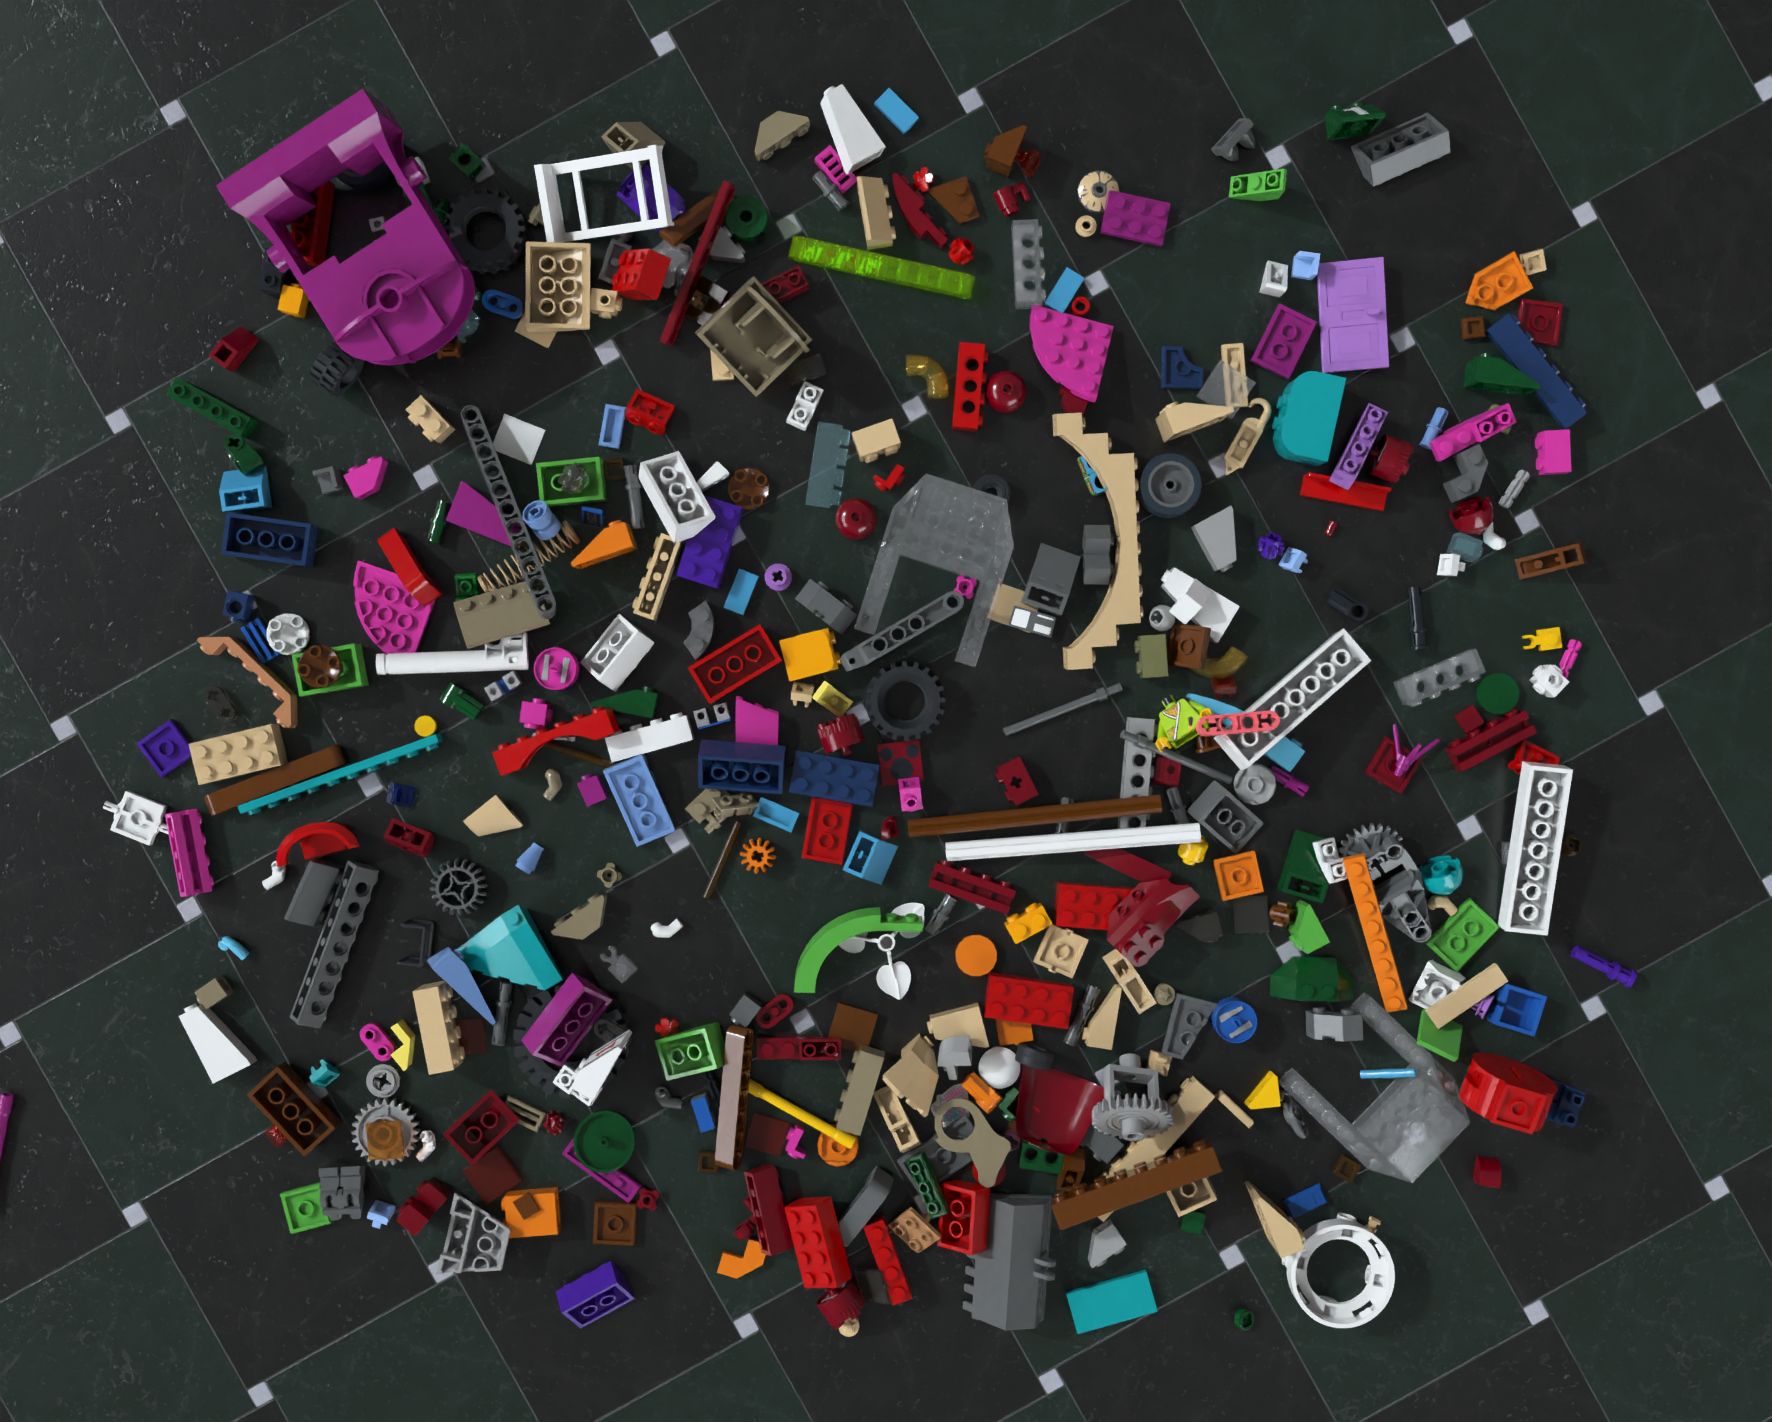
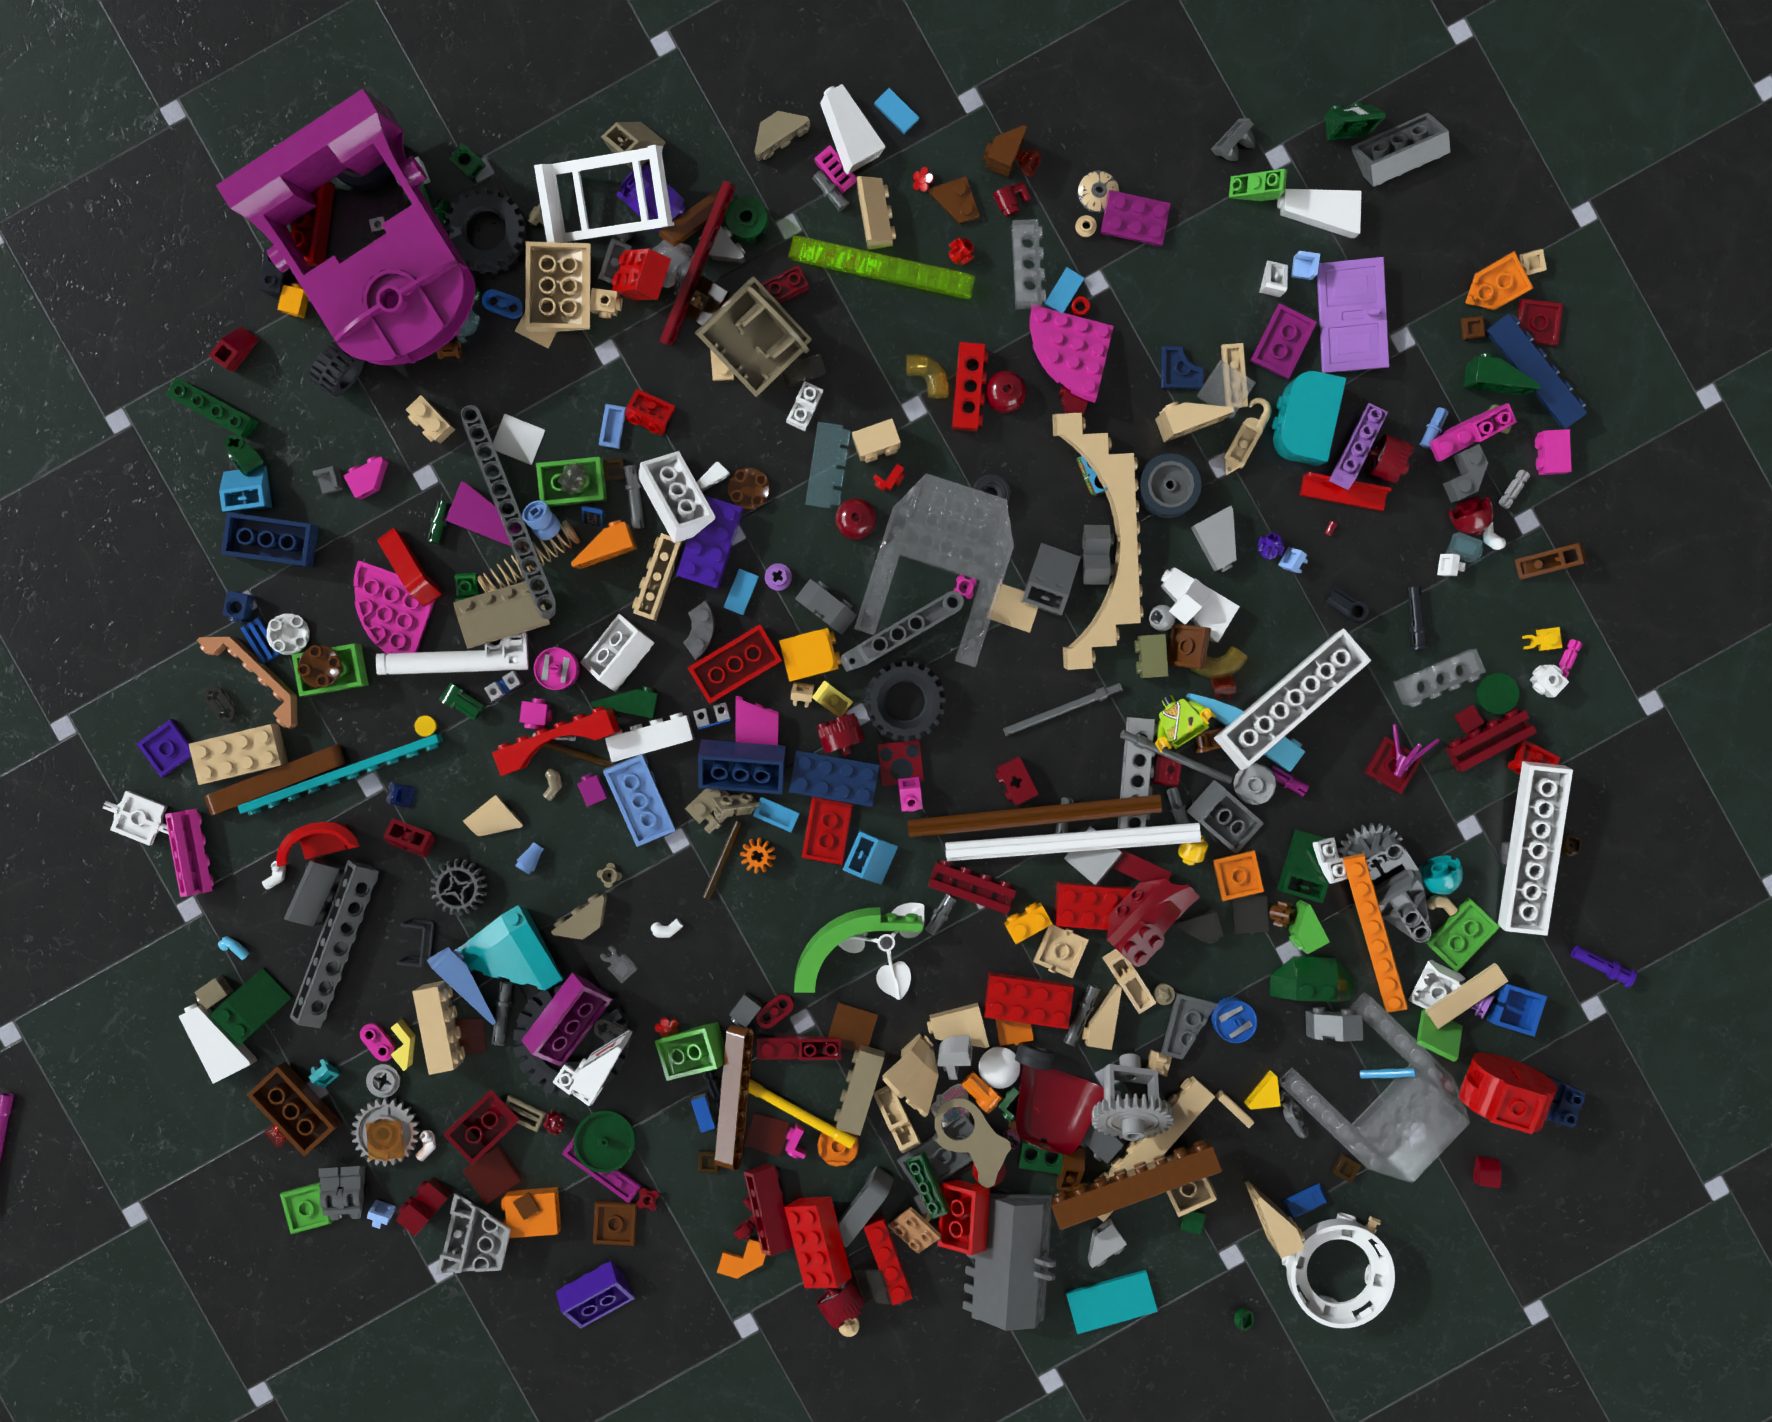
(251, 1006): none -> dark green slope
(666, 1099): dark grey arm -> none
(889, 828): dark red tile -> none
(911, 205): dark red slope -> none
(976, 955): orange tile -> none
(1032, 621): slope -> none
(1094, 863): none -> light grey tile
(1237, 721): coral beam -> none
(1326, 209): none -> white slope

